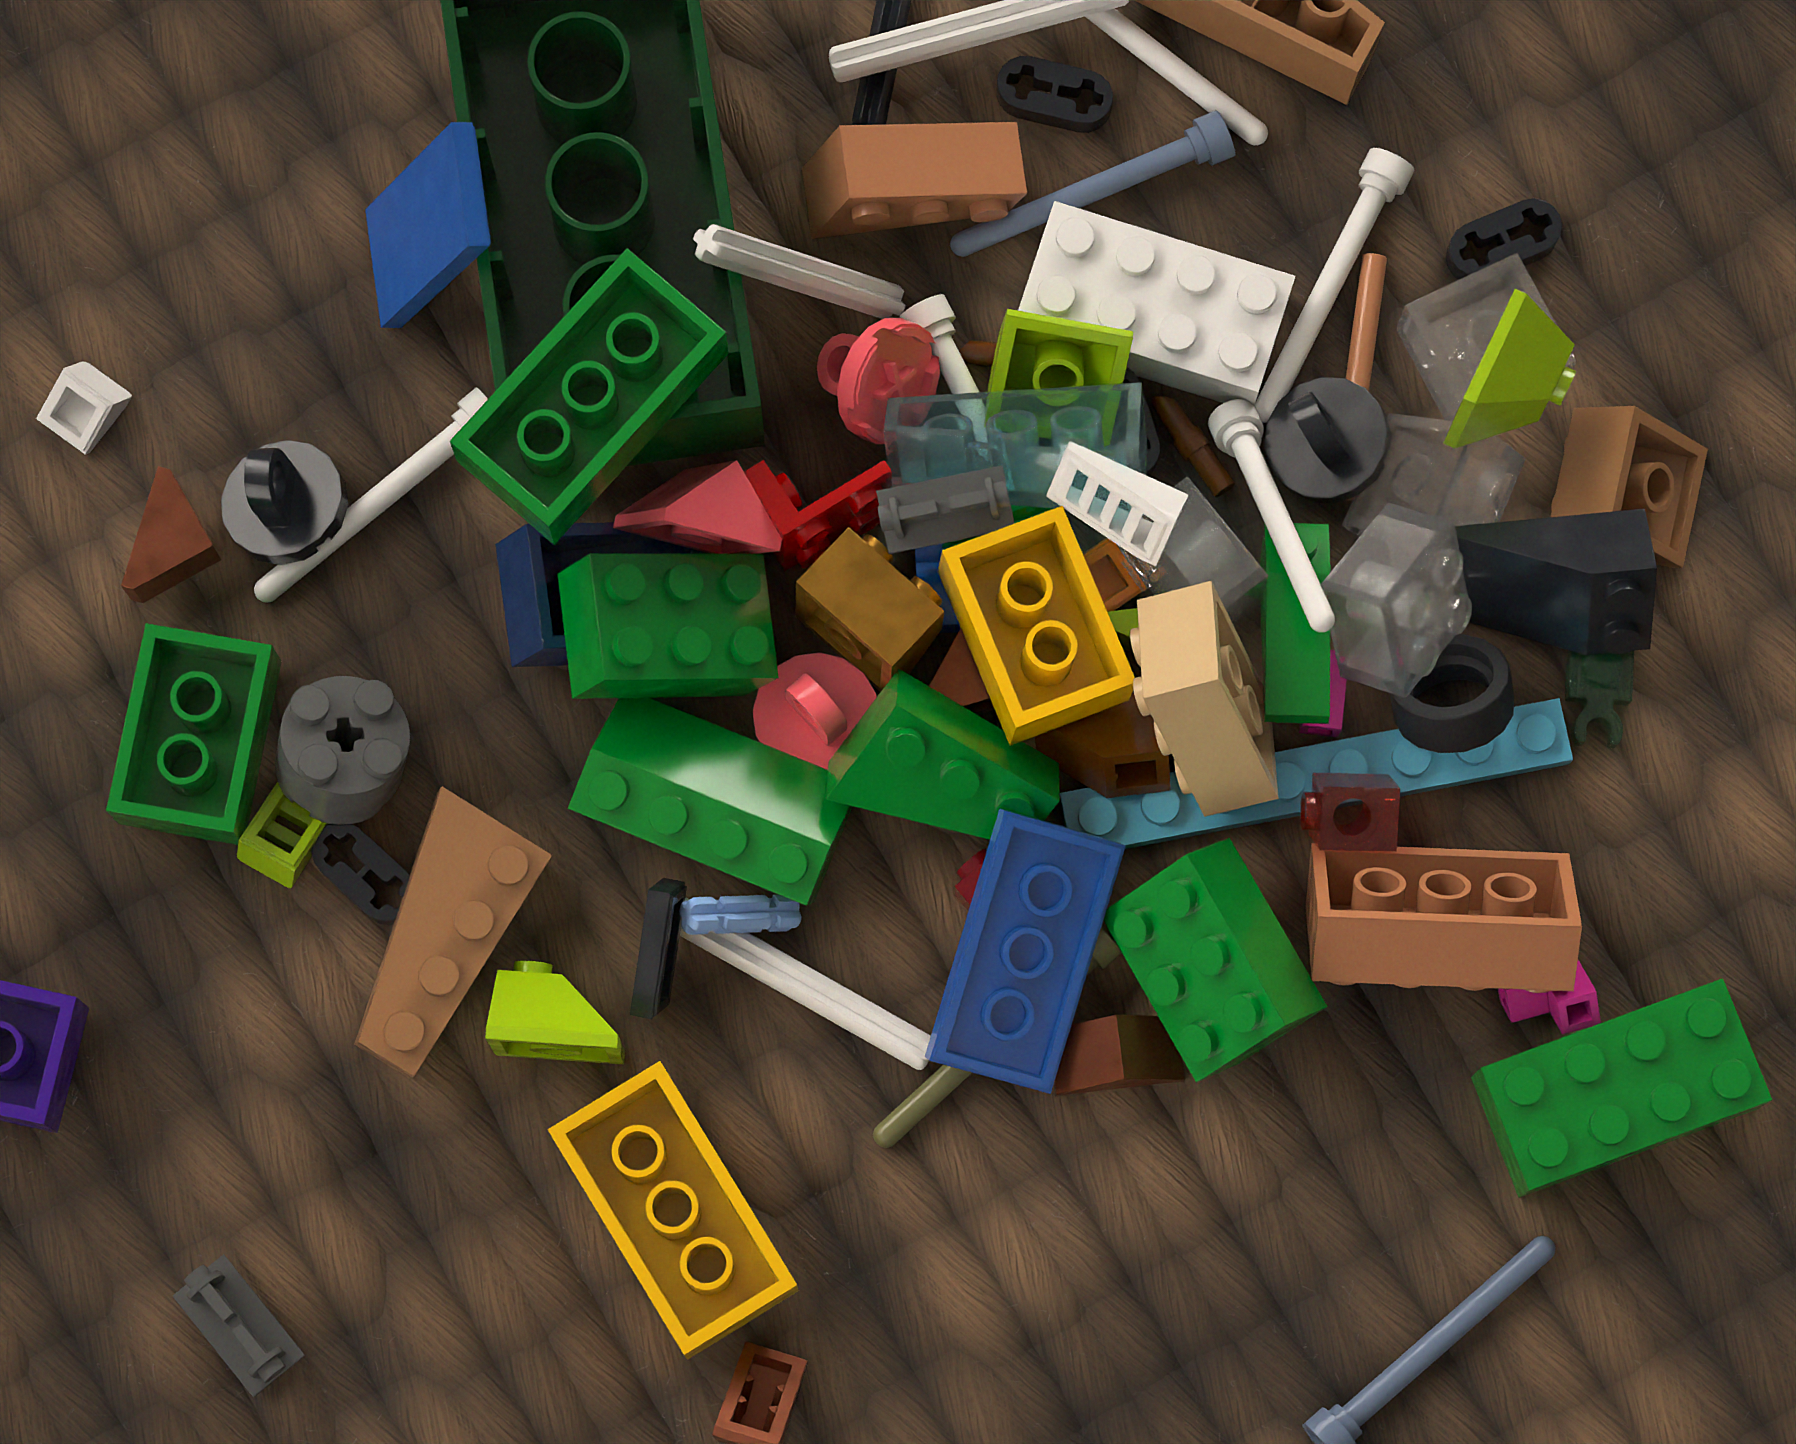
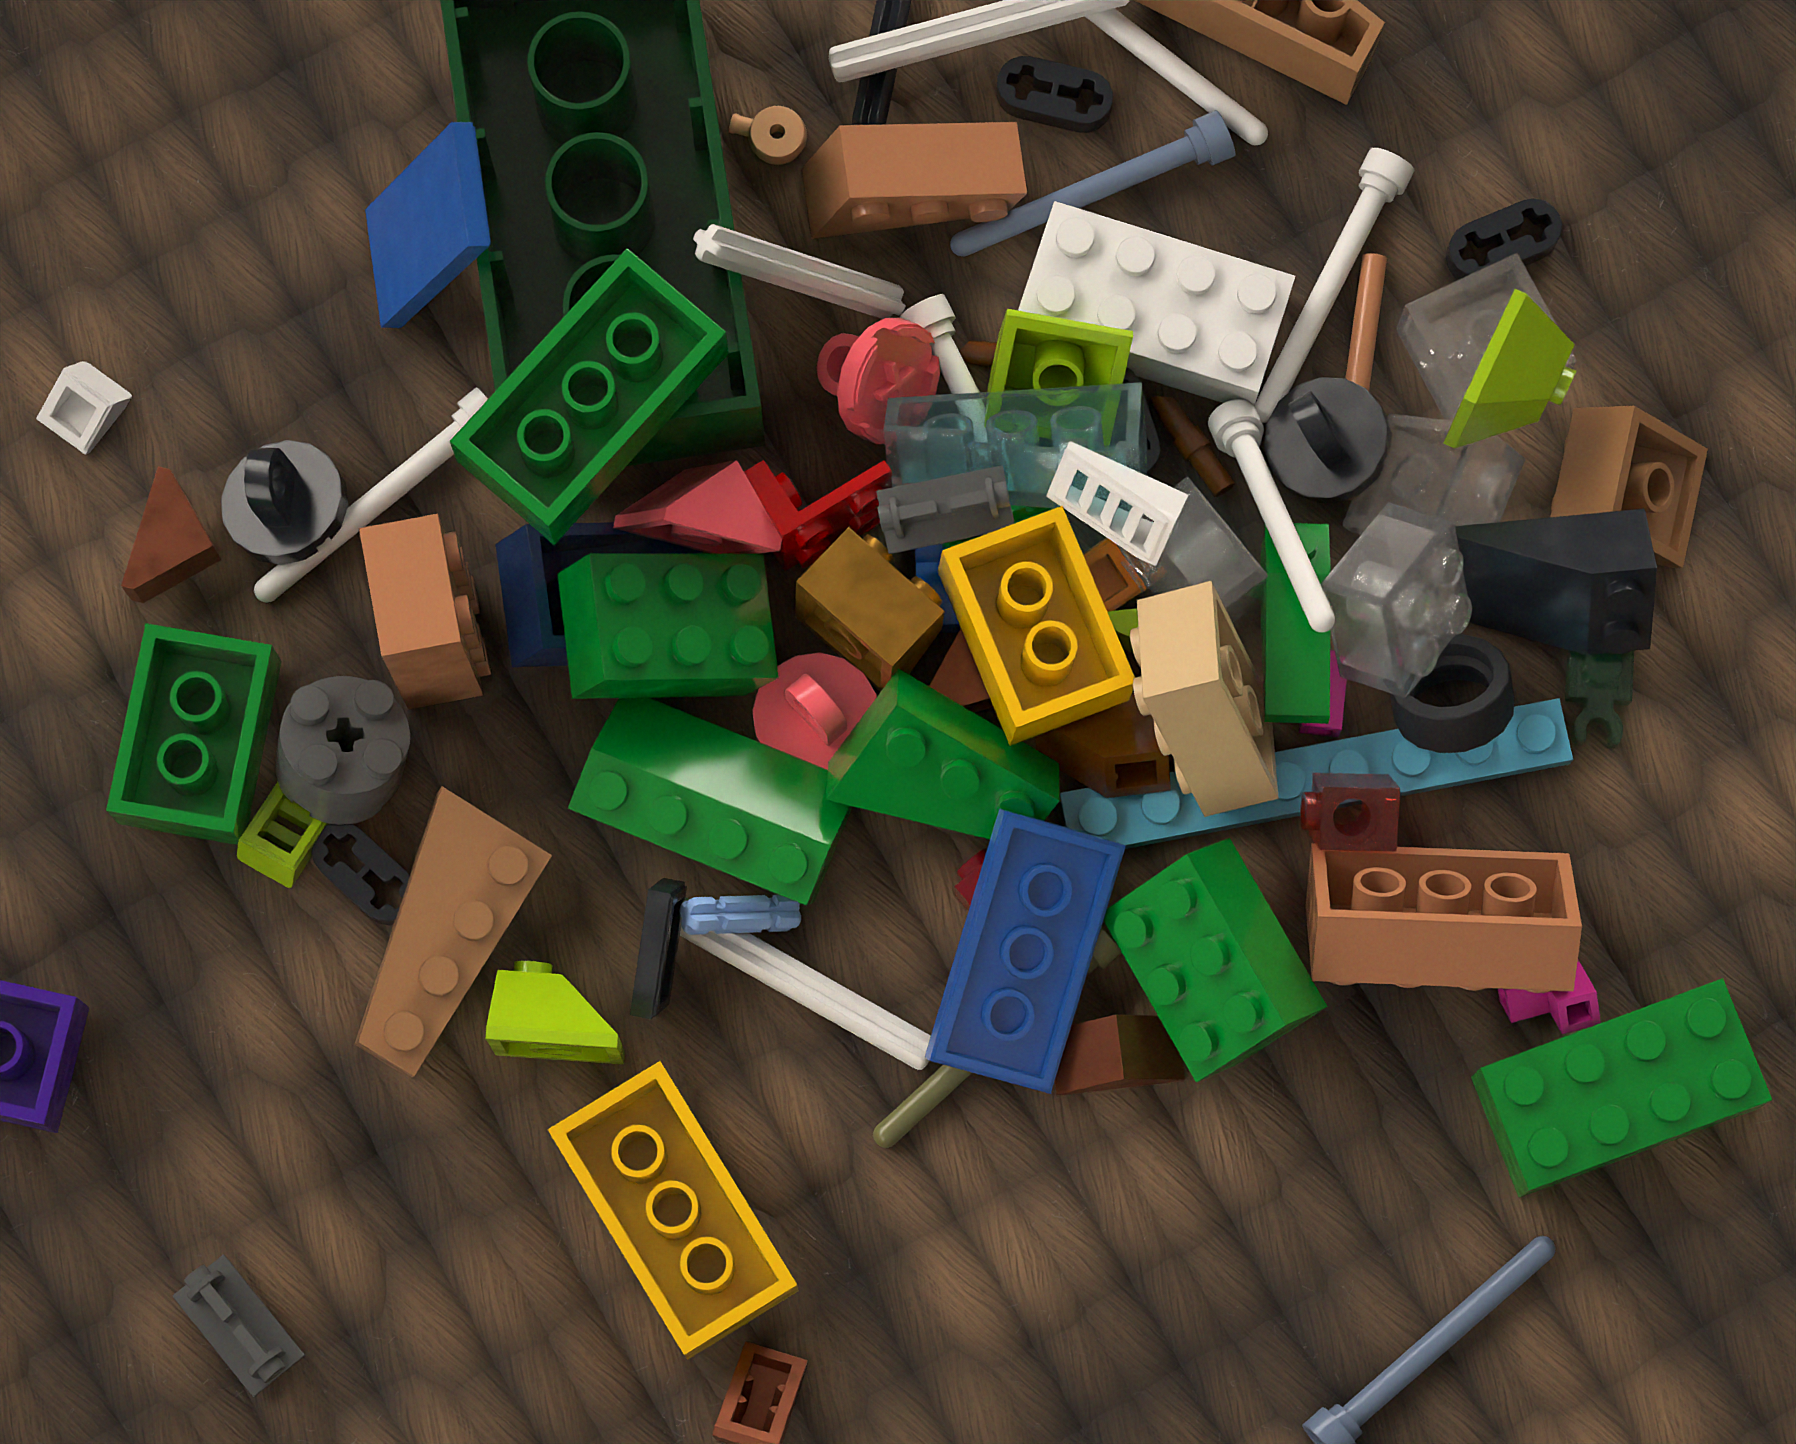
(425, 610): none -> nougat brick
(766, 123): none -> light nougat piece

